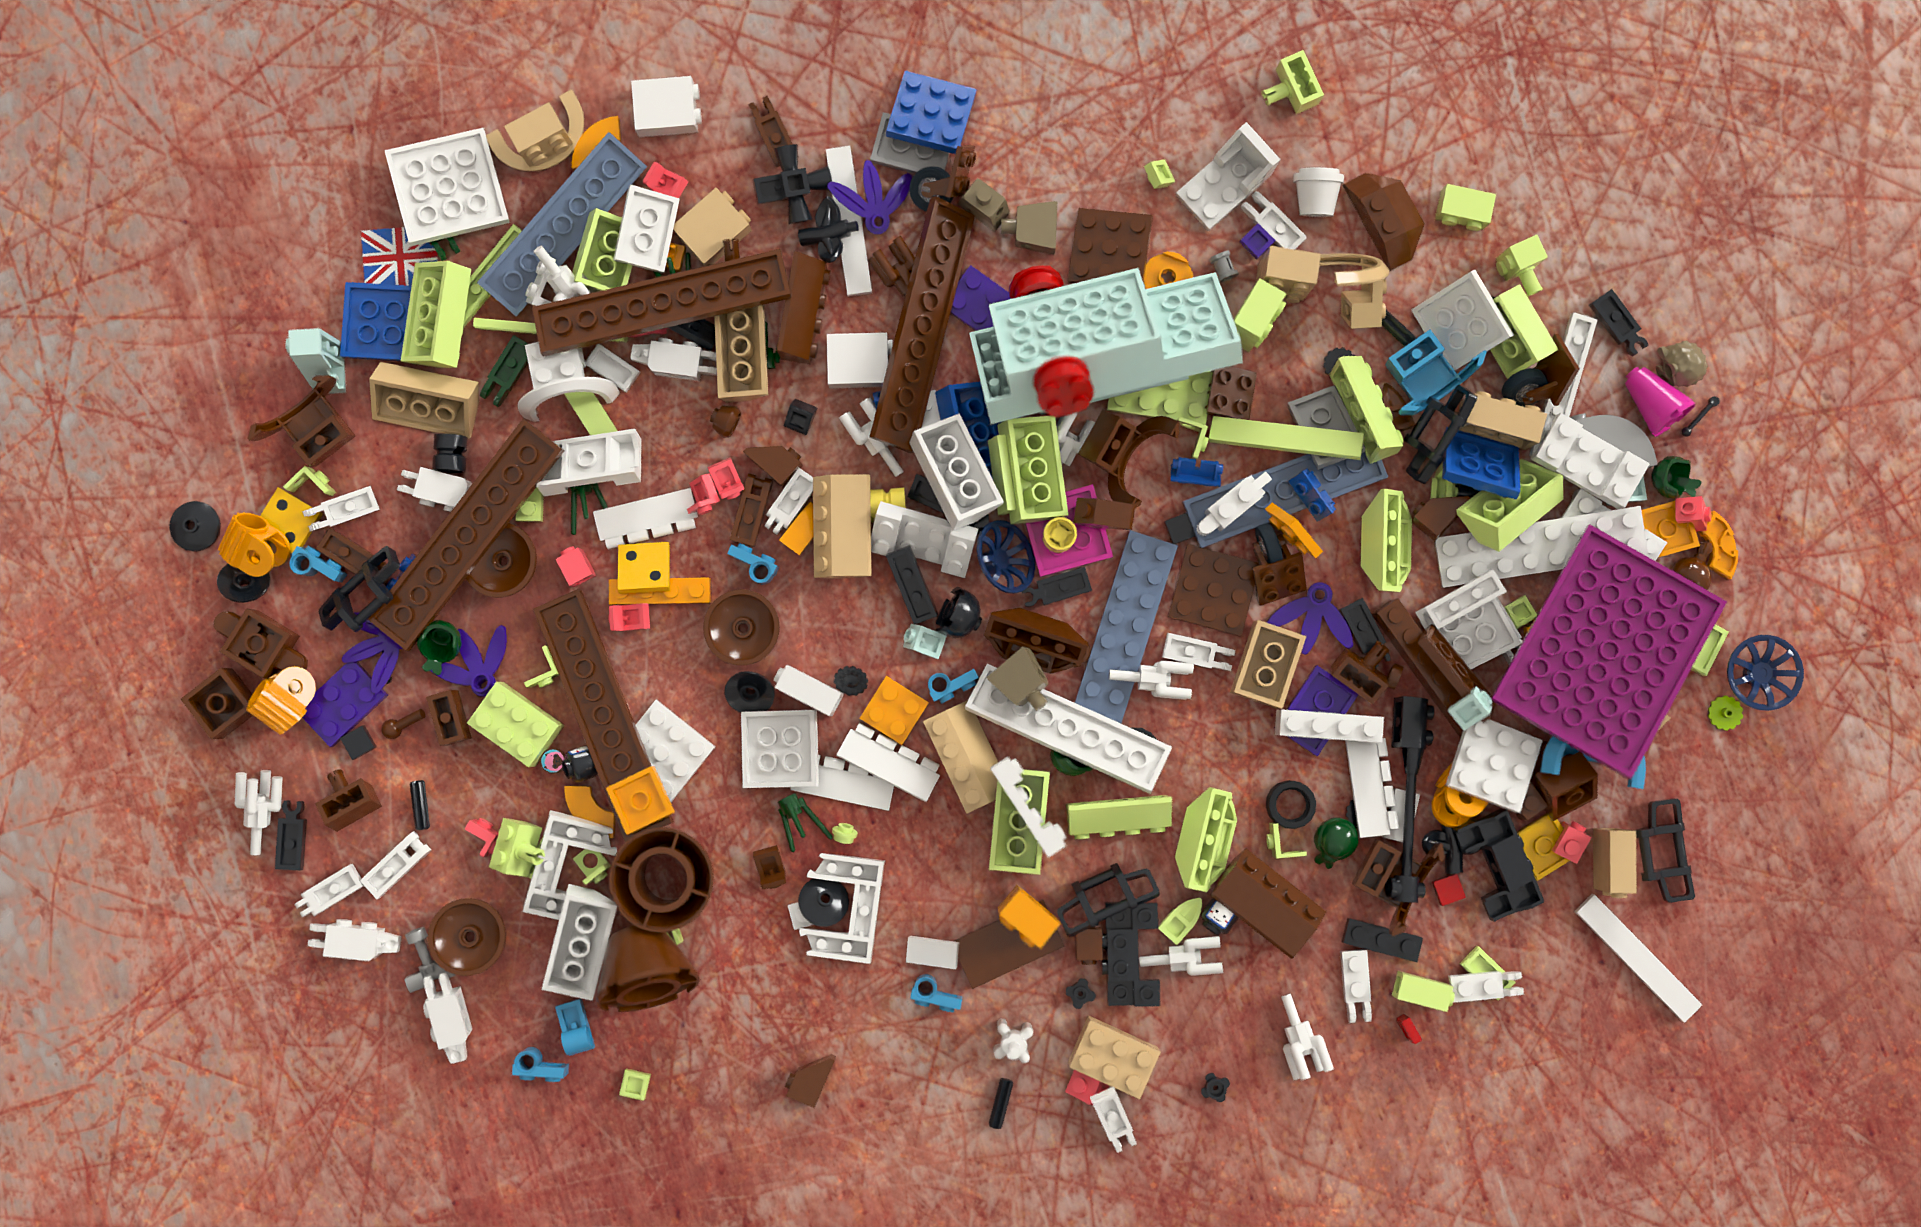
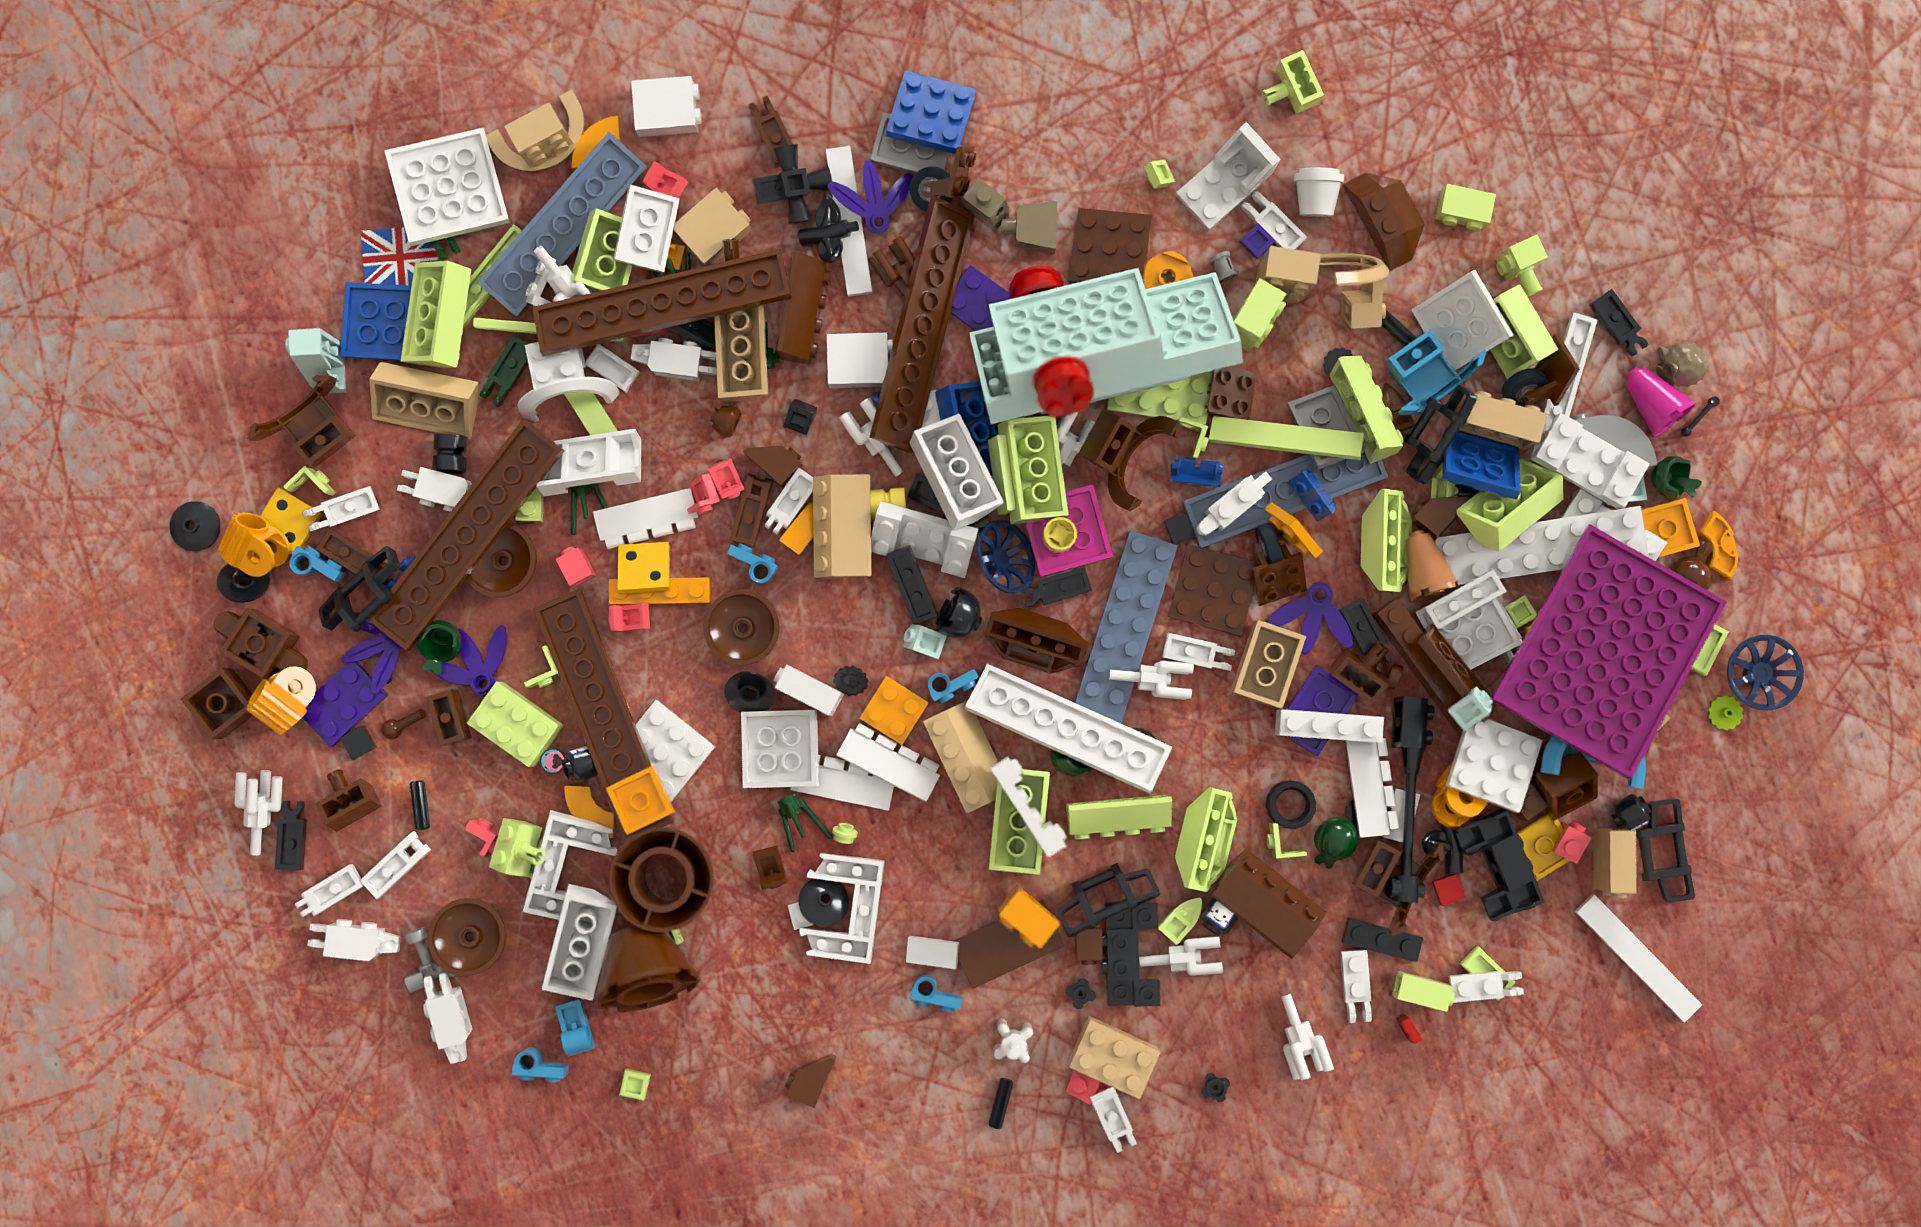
(593, 874): yellowish green bracket -> none
(1021, 679): dark tan torso -> none
(1104, 514): reddish brown slope -> none
(1427, 568): none -> nougat cone
(1631, 812): none -> black head
(1693, 510): coral bracket -> none

